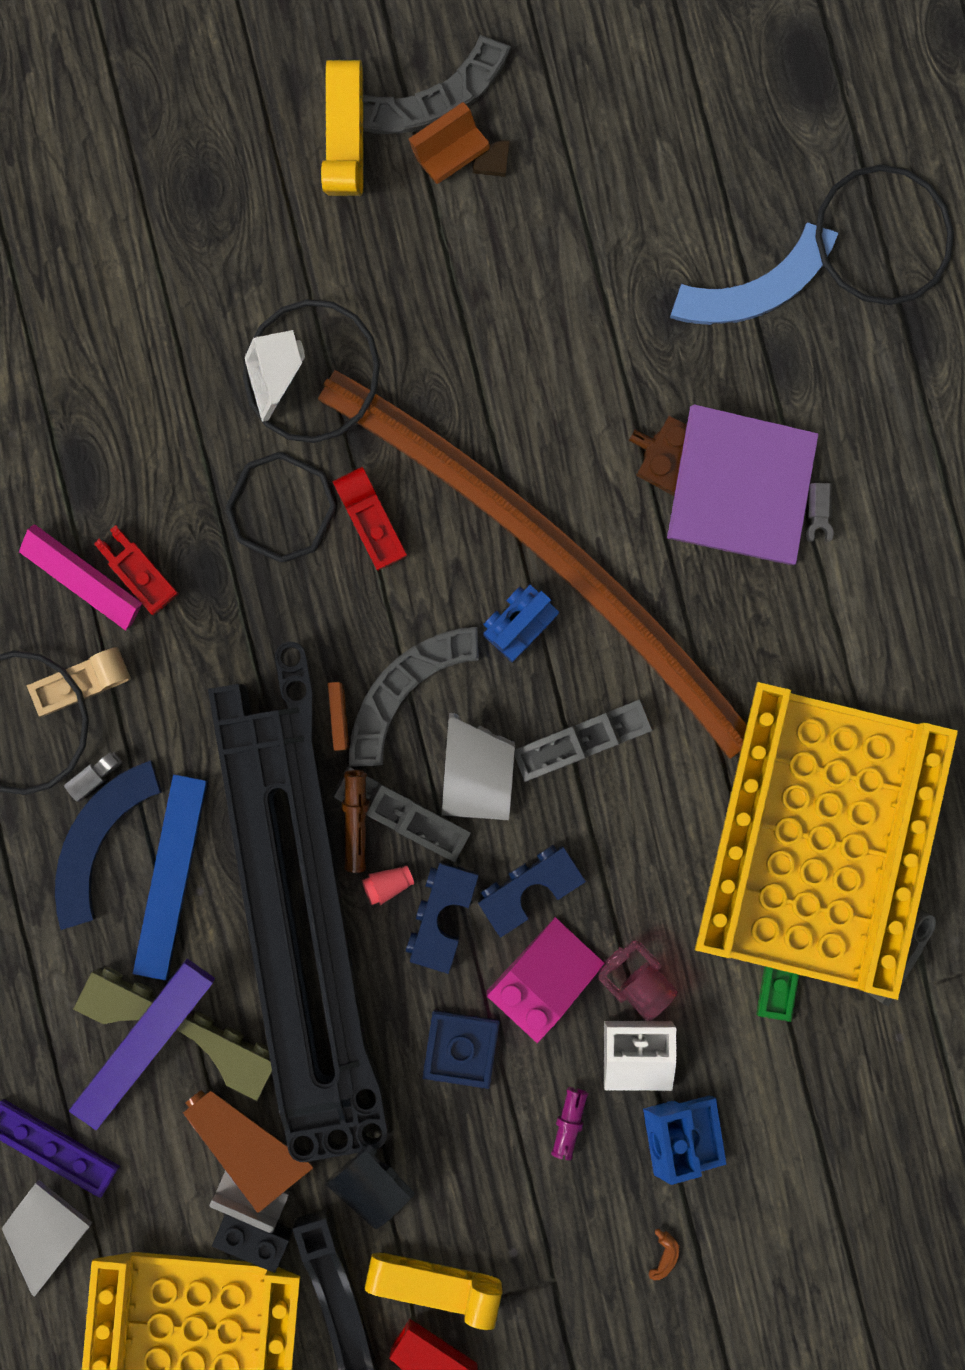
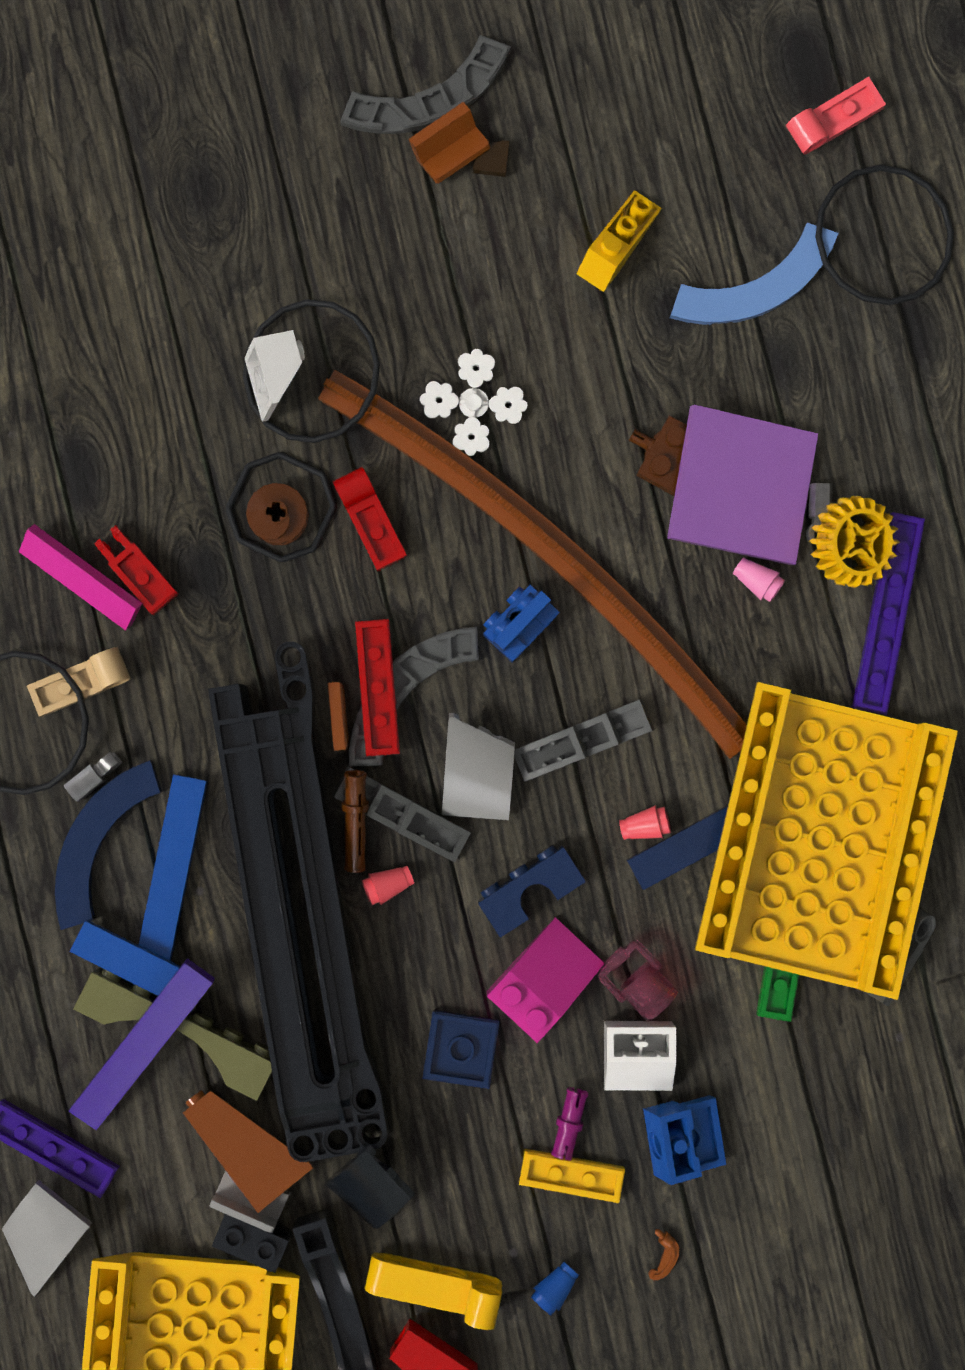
(123, 958): none -> blue tile
(265, 526): none -> reddish brown piece
(344, 129): yellow beam -> none
(377, 687): none -> red tile
(431, 945): dark blue arch -> none
(473, 402): none -> white plant
(554, 1289): none -> blue cone
(572, 1176): none -> yellow tile
(618, 241): none -> yellow slope
(646, 824): none -> coral cone
(678, 850): none -> dark blue tile
(759, 579): none -> bright pink cone
(836, 116): none -> coral plate
(843, 539): none -> yellow gear
(888, 619): none -> dark purple tile

